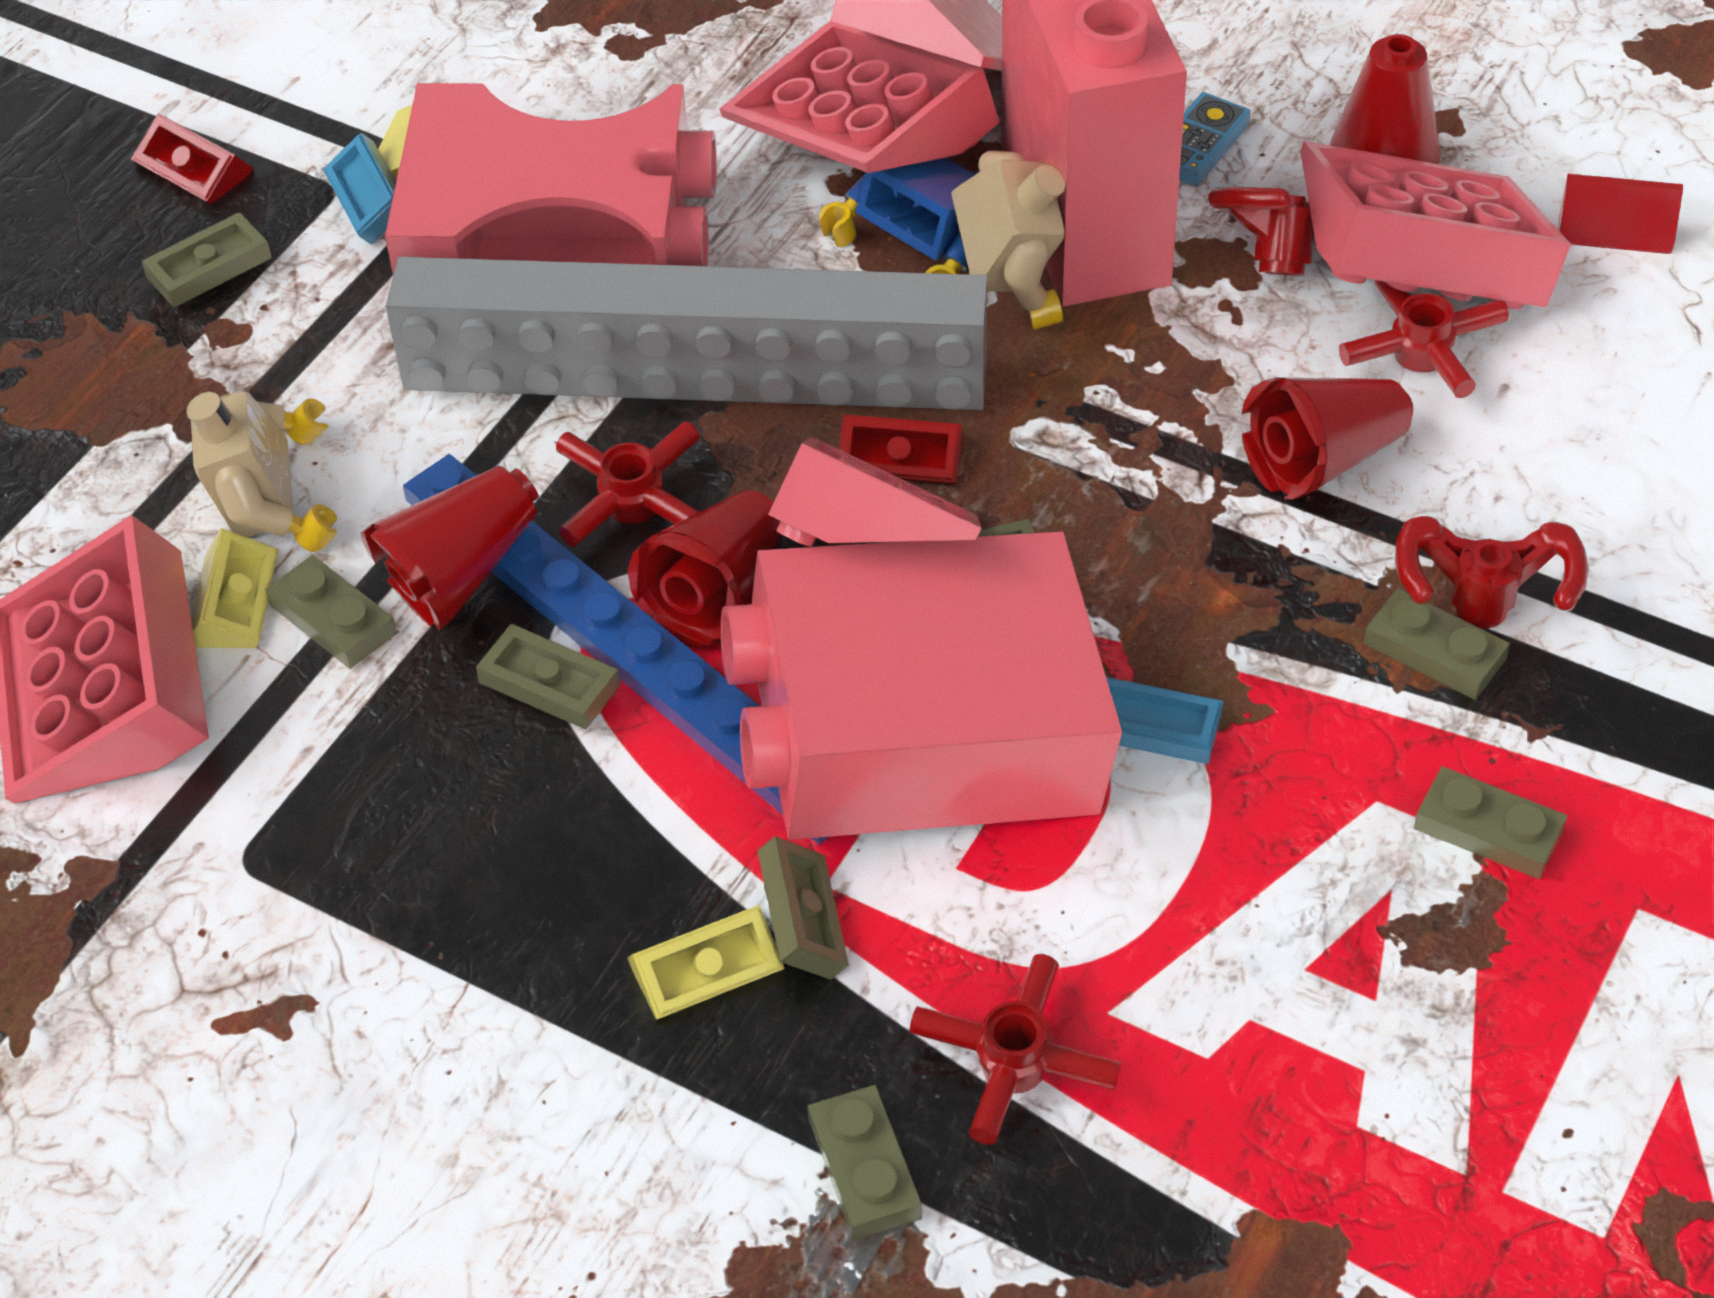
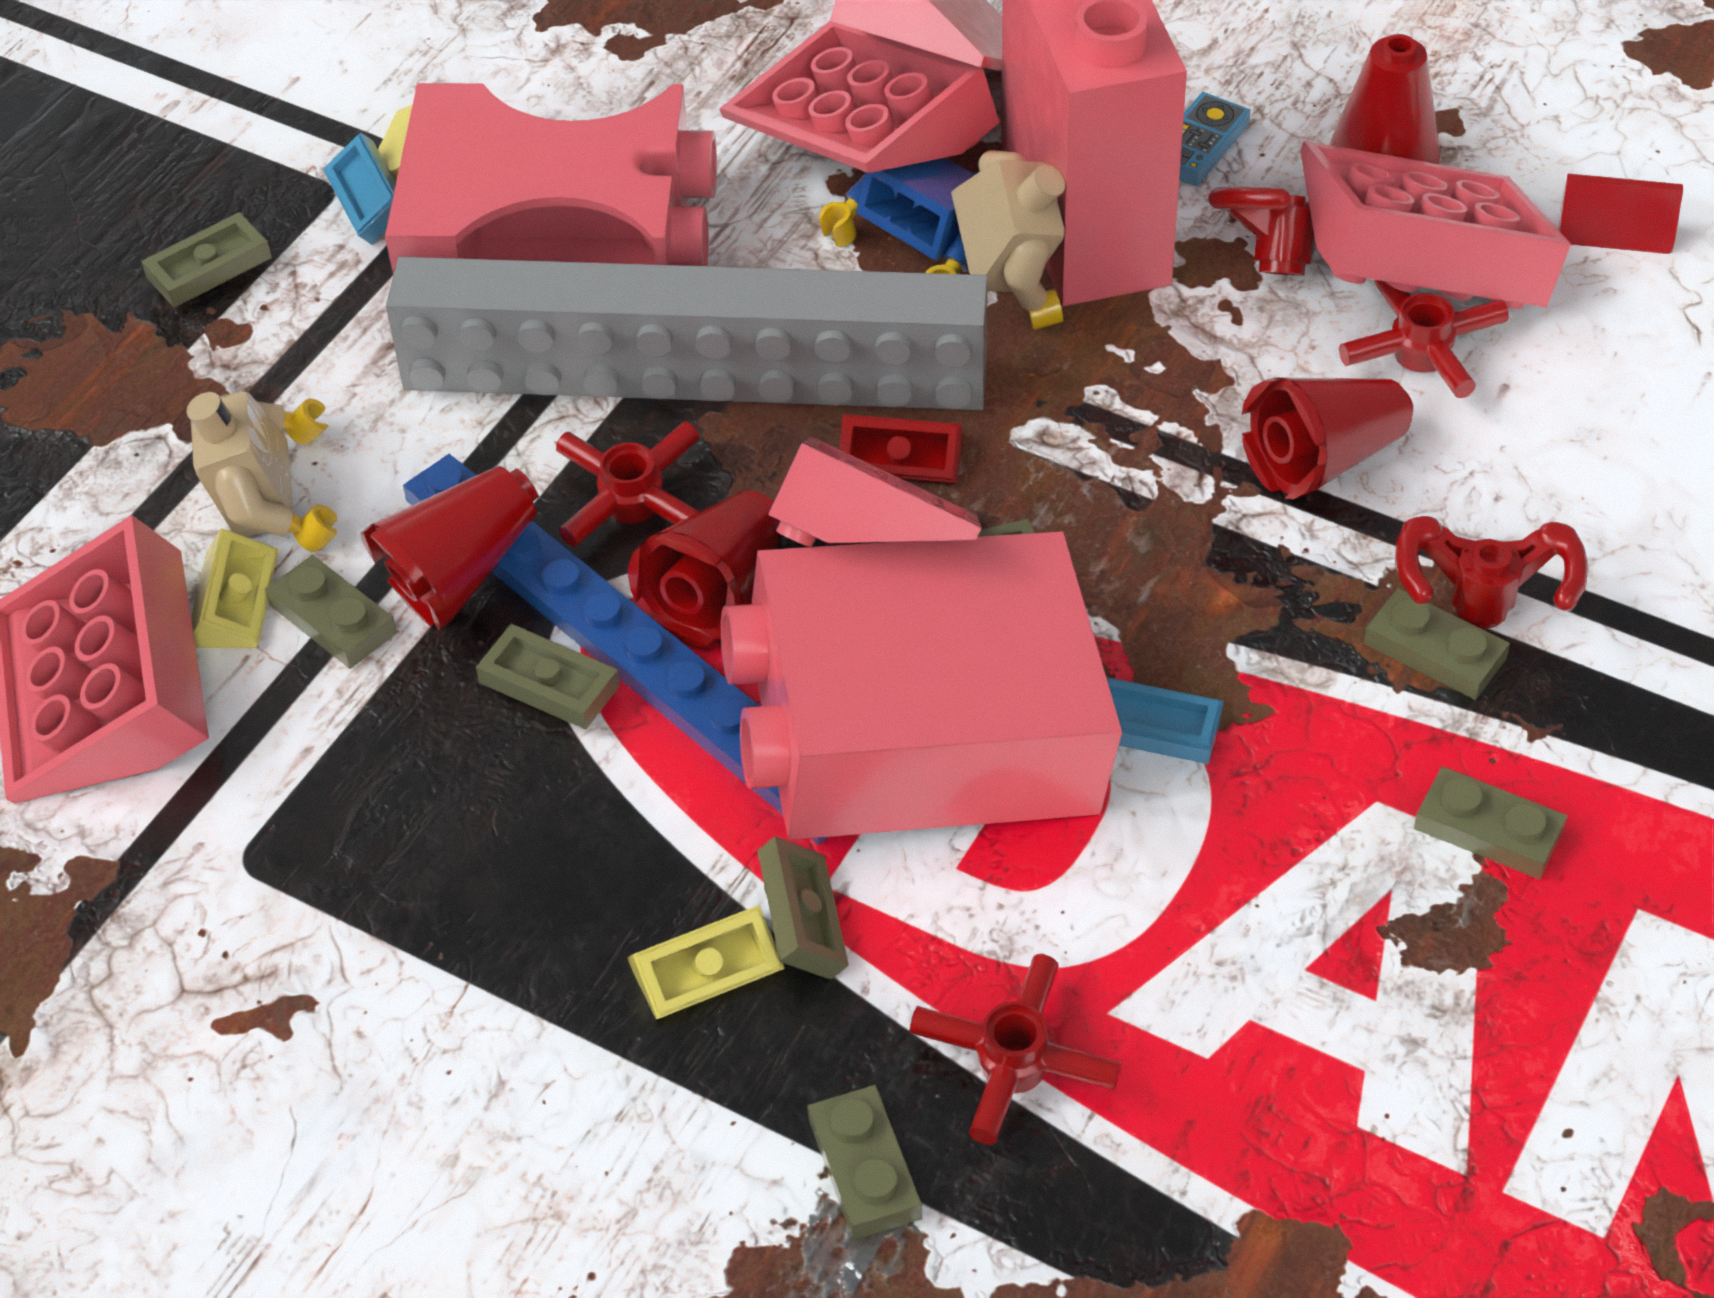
(189, 160): red slope -> none

